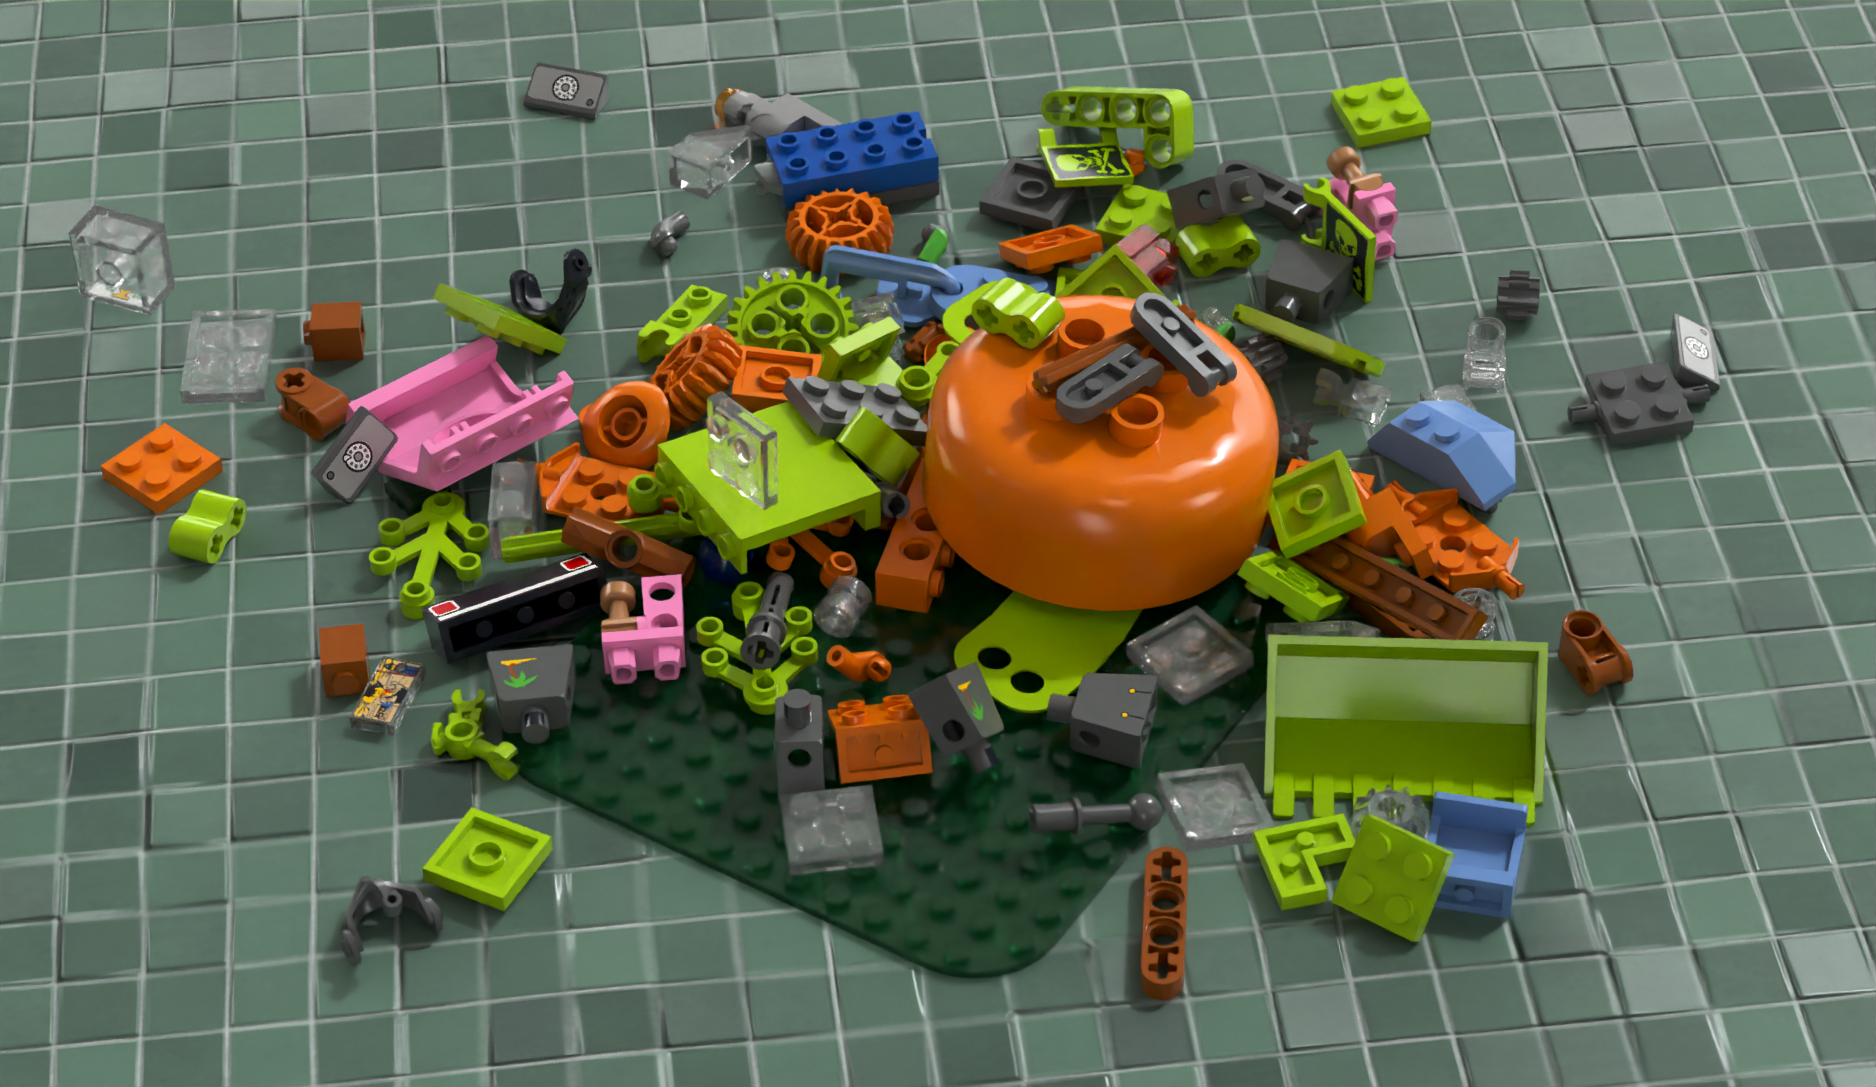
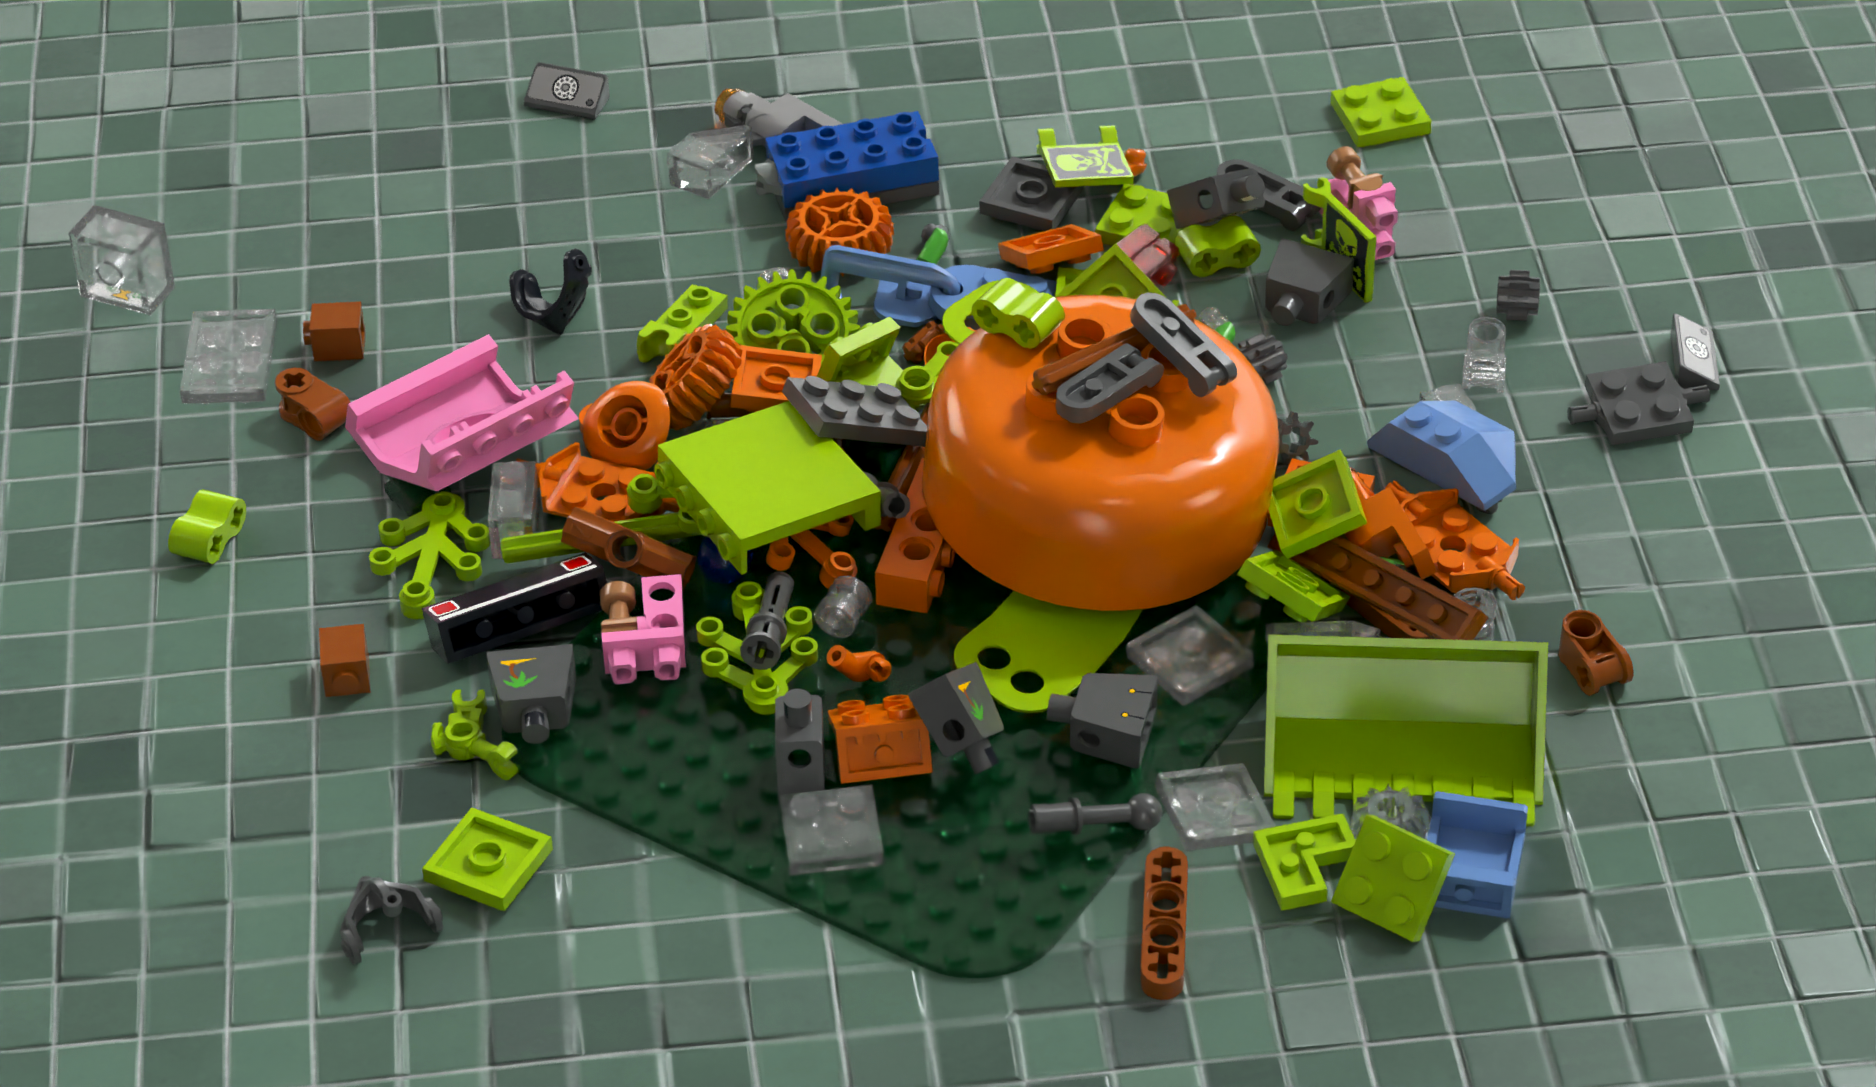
(161, 468): orange plate -> none
(354, 455): slope -> none
(388, 696): tile -> none
(498, 321): lime plate -> none
(664, 232): dark grey arm -> none
(742, 450): clear plate -> none
(876, 309): clear plate -> none
(877, 446): lime axle -> none
(1117, 113): lime beam -> none
(1309, 340): lime tile -> none
(1356, 401): clear plate -> none

